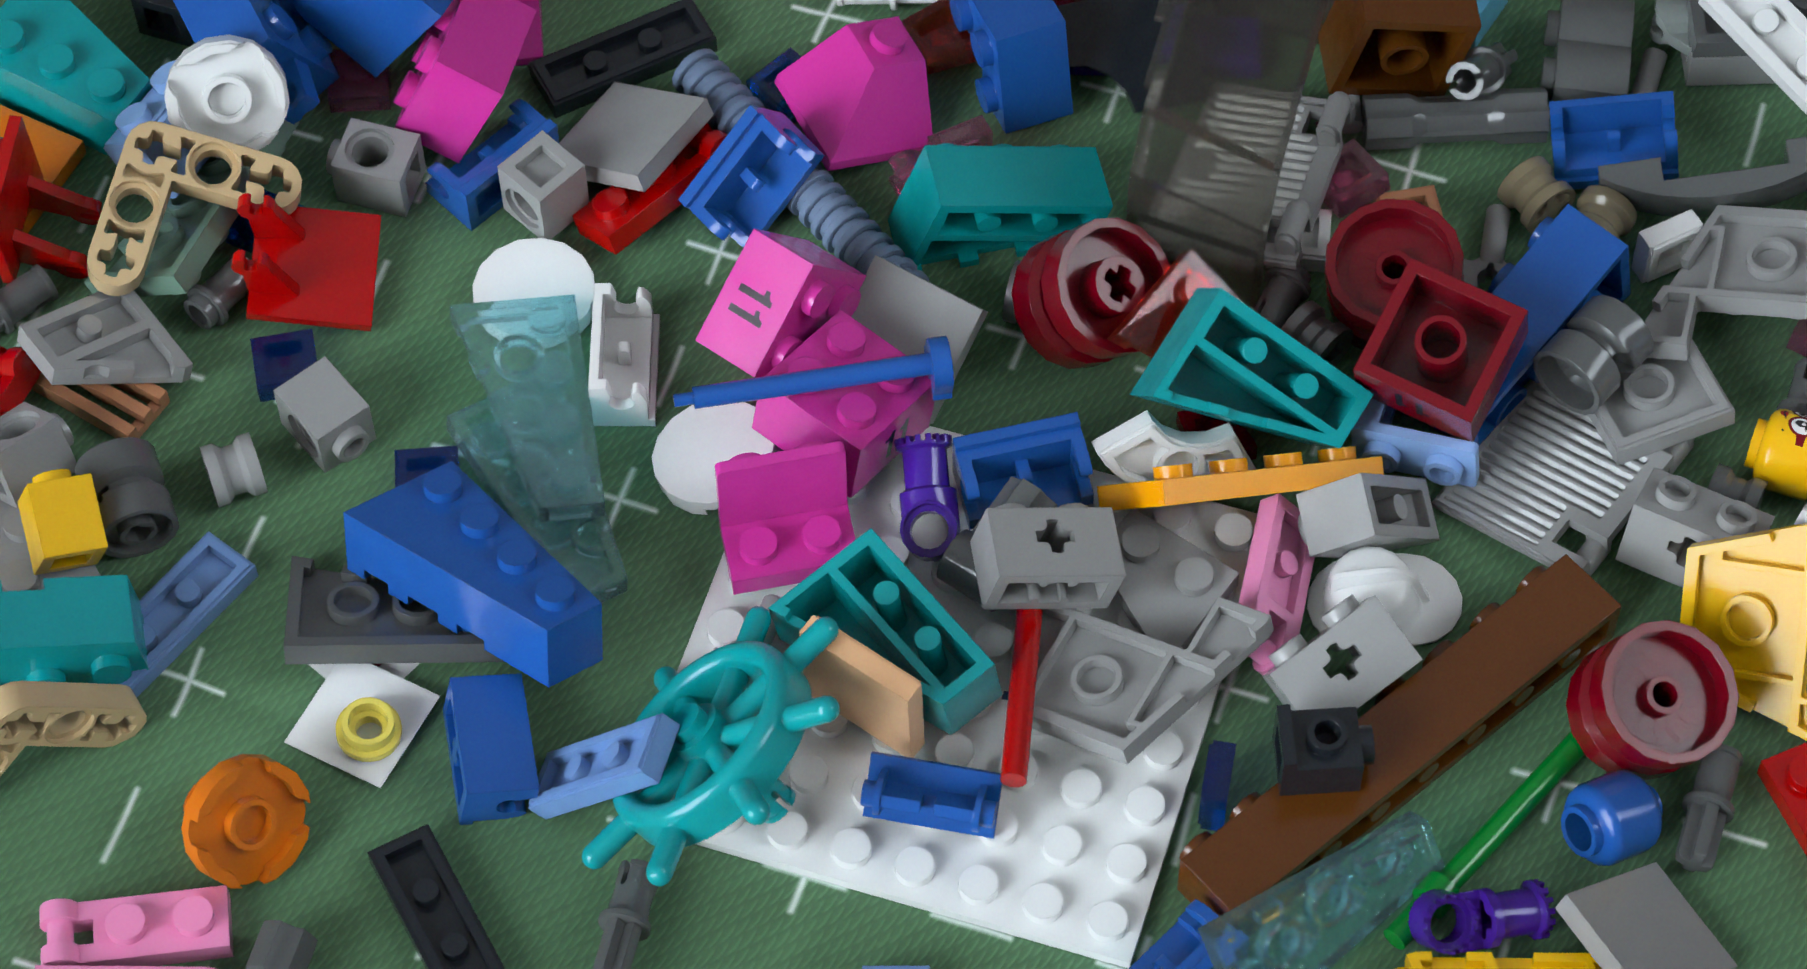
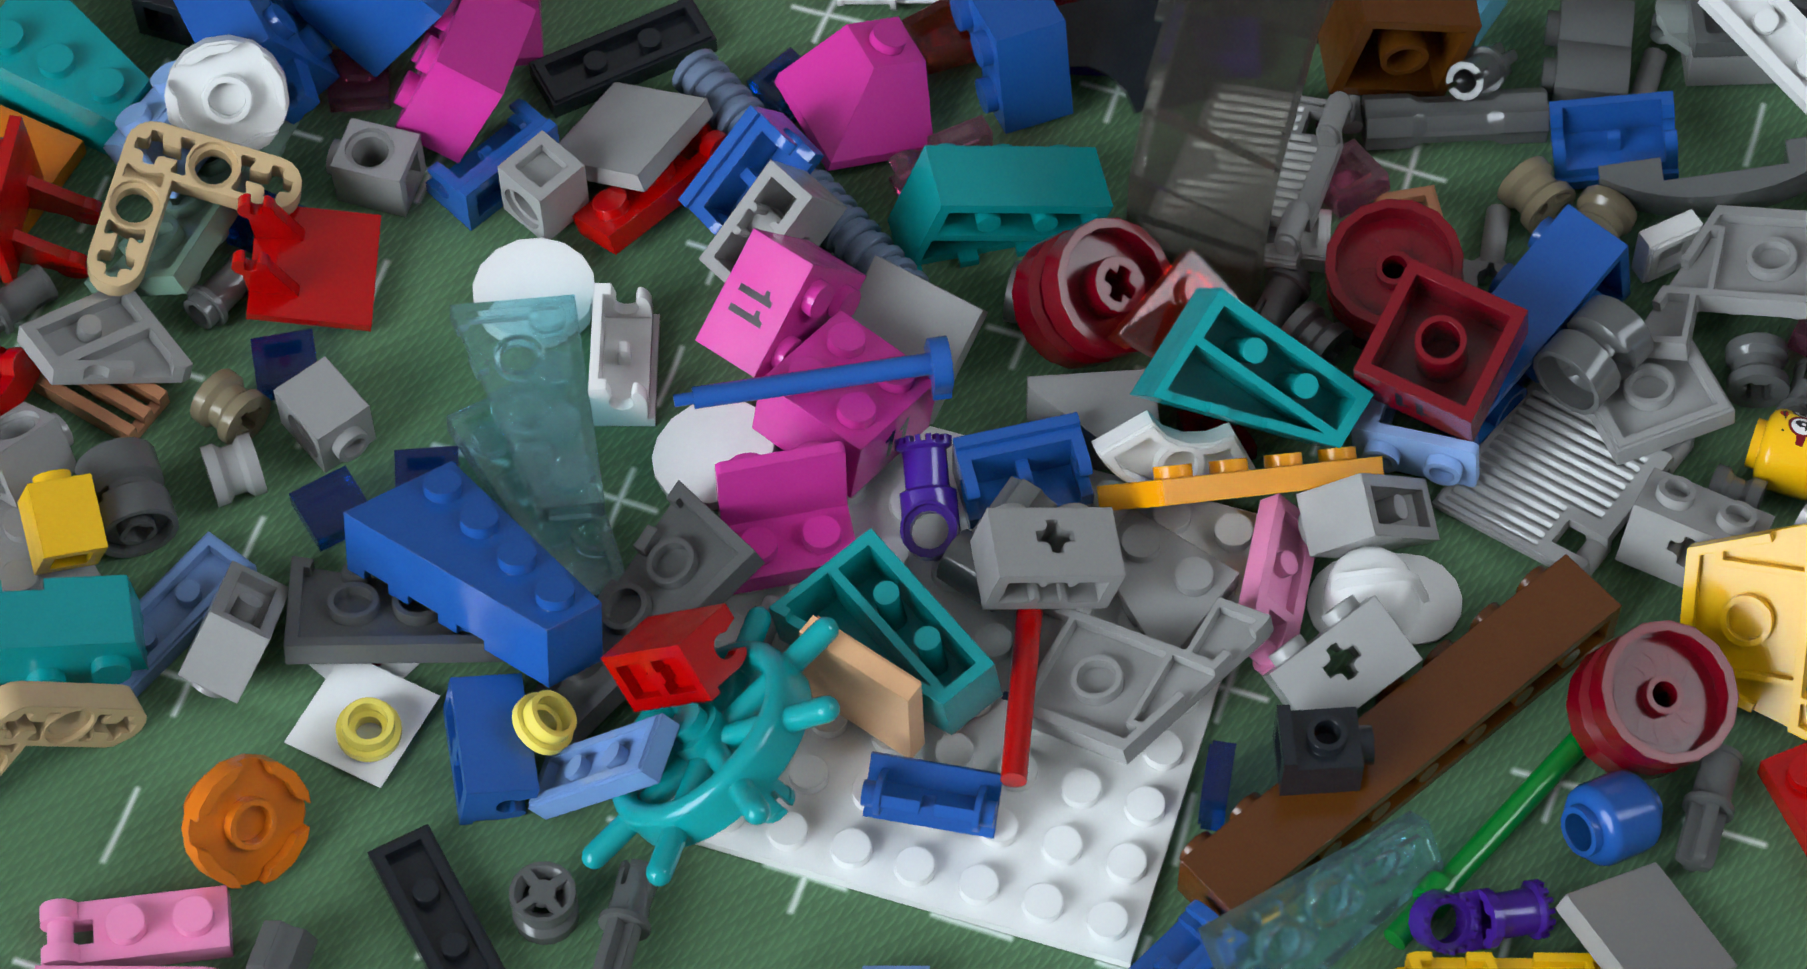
(229, 406): none -> dark tan wheel
(234, 633): none -> light grey slope
(323, 503): none -> clear blue tile
(544, 721): none -> light yellow plate
(548, 887): none -> dark grey wheel
(674, 658): none -> red hinge
(679, 566): none -> dark grey wing
(779, 202): none -> light grey brick
(1097, 397): none -> light grey slope
(1757, 370): none -> dark grey wheel

